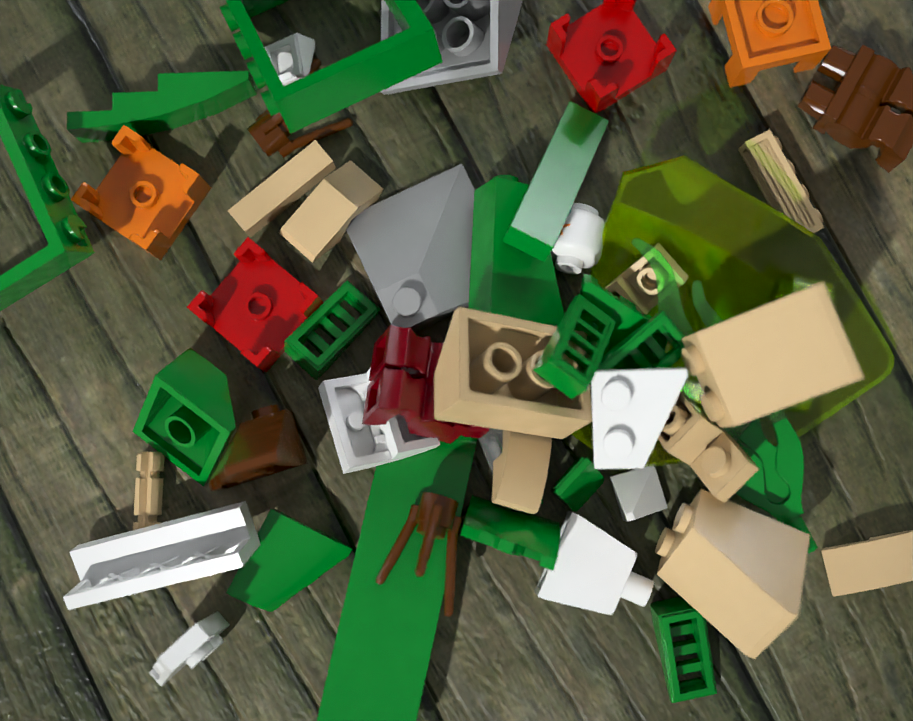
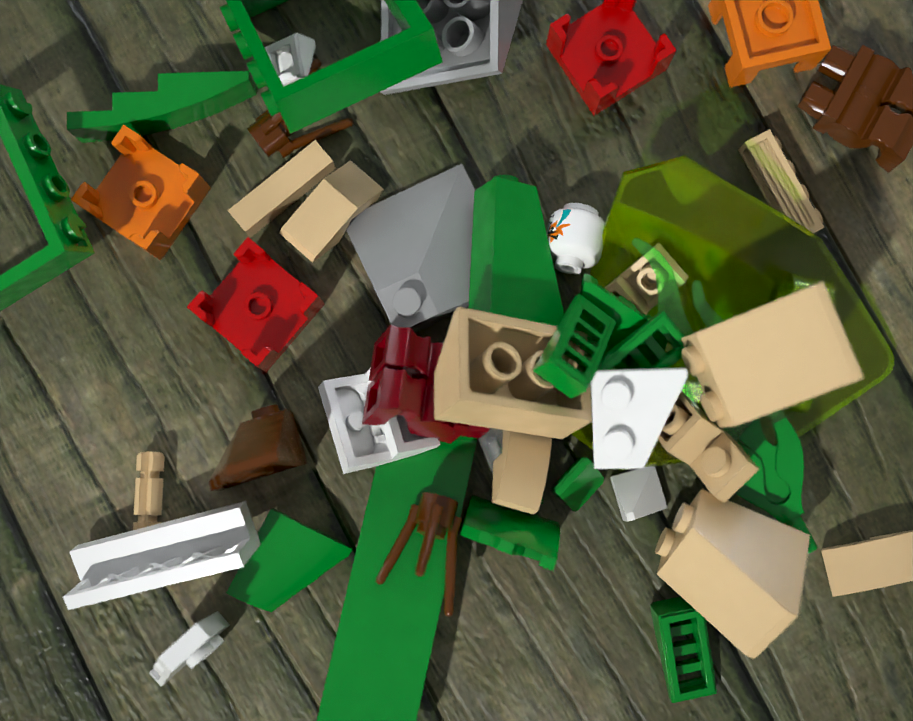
(188, 415): green slope -> none
(330, 353): green slope -> none
(556, 182): slope -> none
(592, 570): white torso -> none

